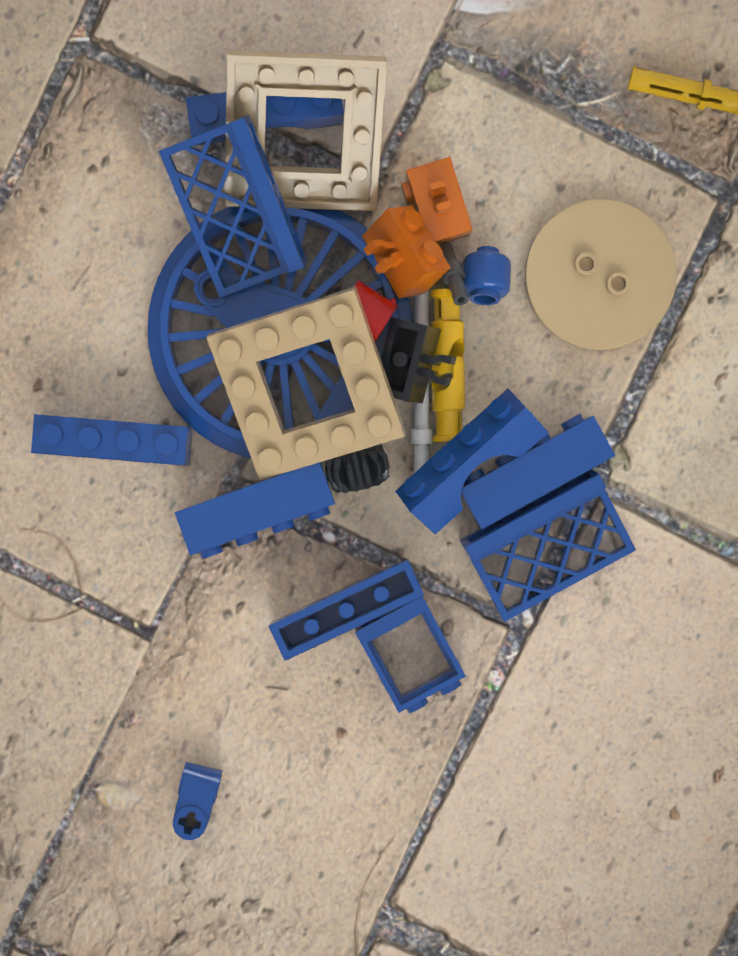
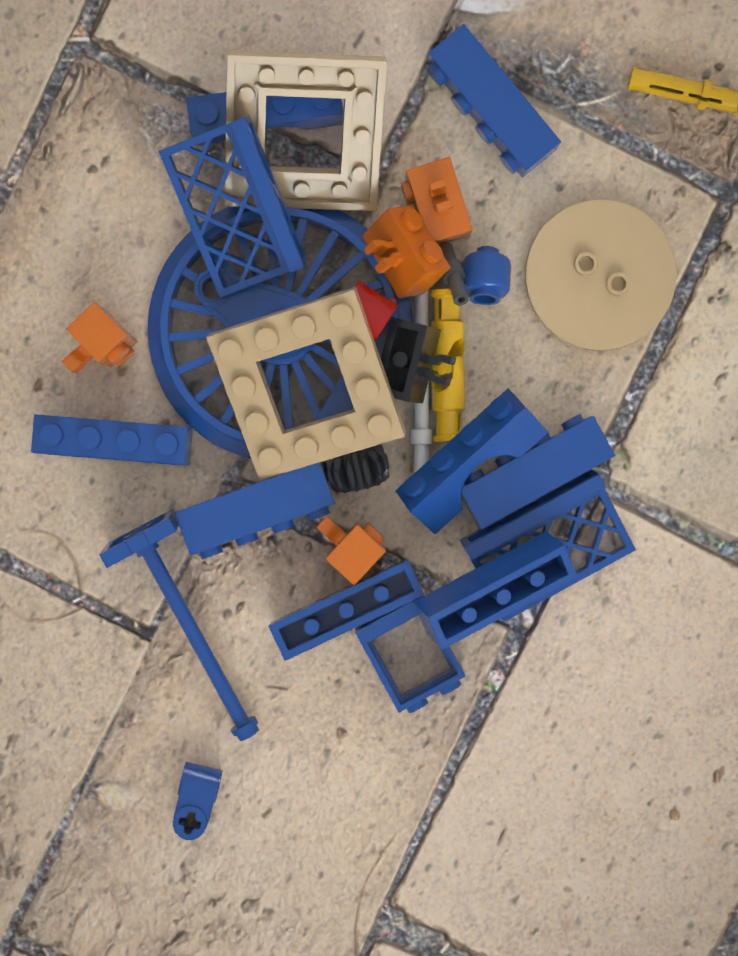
(100, 339): none -> orange brick
(144, 543): none -> blue tile
(353, 551): none -> orange brick
(492, 101): none -> blue brick
(495, 589): none -> blue brick

